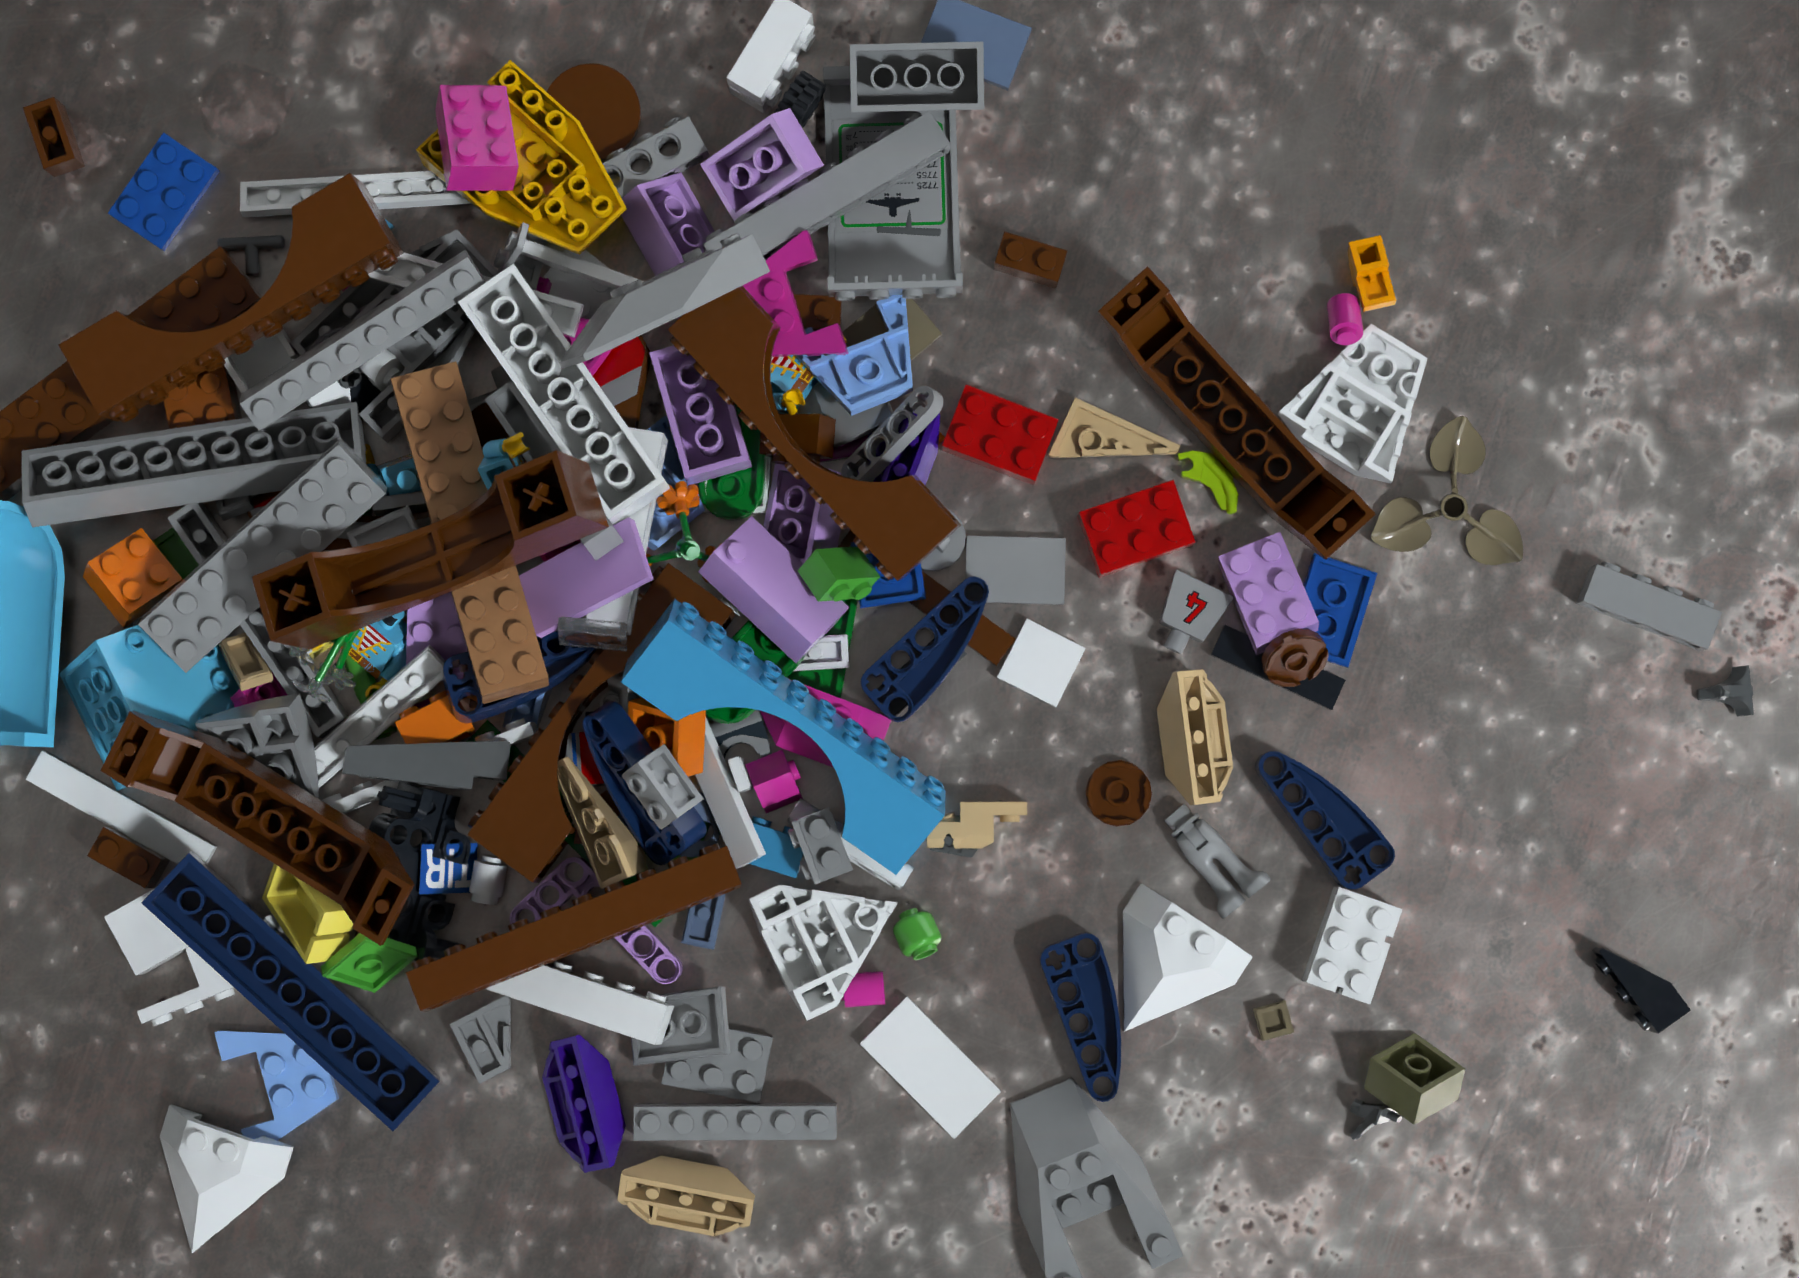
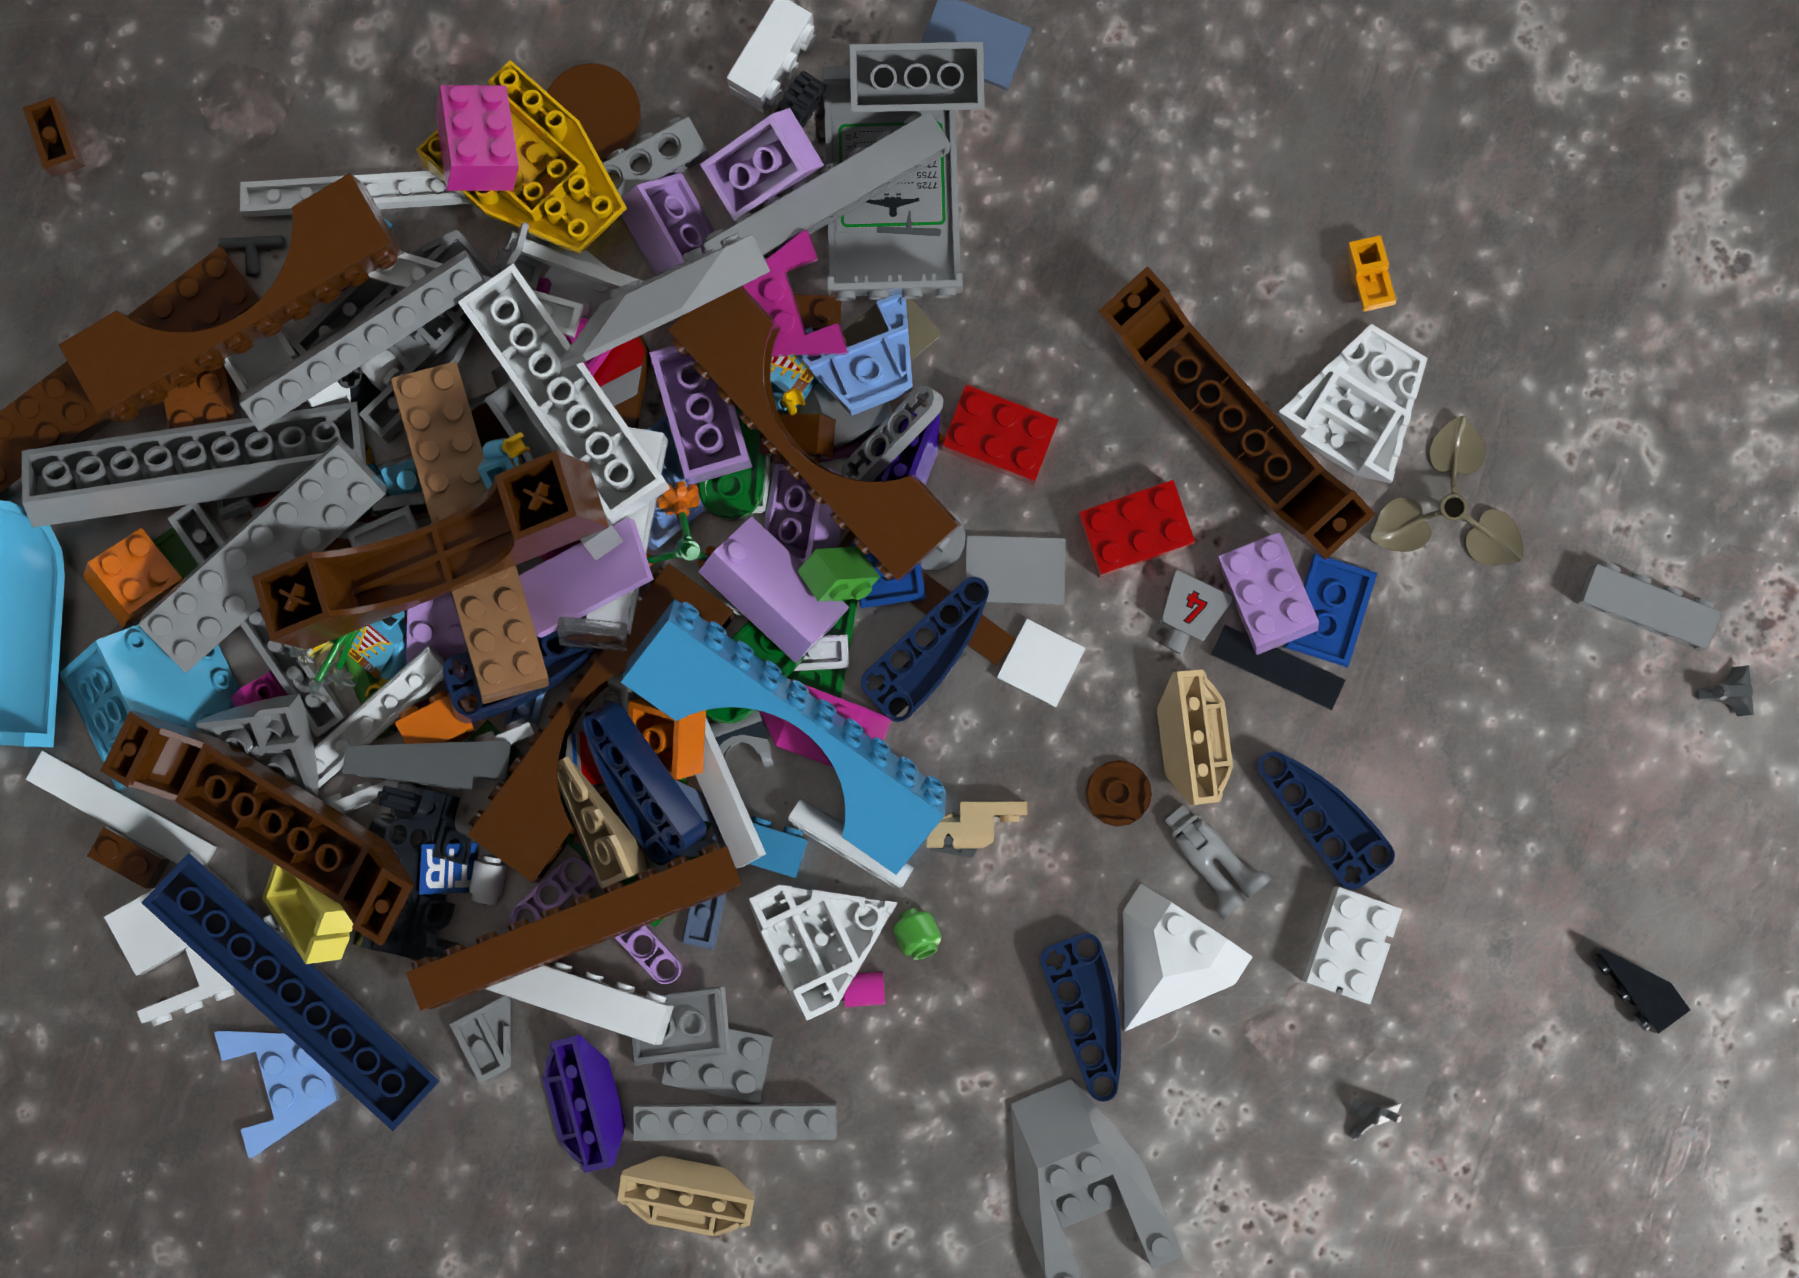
(163, 192): blue plate -> none
(217, 1171): white wedge -> none
(245, 662): tan tile -> none
(367, 964): bright green tile -> none
(662, 786): light grey bracket -> none
(740, 774): white tile -> none
(774, 781): dark pink brick -> none
(820, 845): light grey bracket -> none
(930, 1067): white tile -> none
(1030, 260): reddish brown brick -> none
(1097, 433): tan wing -> none
(1213, 474): lime piece -> none
(1273, 1020): dark tan tile -> none
(1294, 657): reddish brown tile -> none
(1344, 319): dark pink brick -> none
(1414, 1078): olive slope -> none

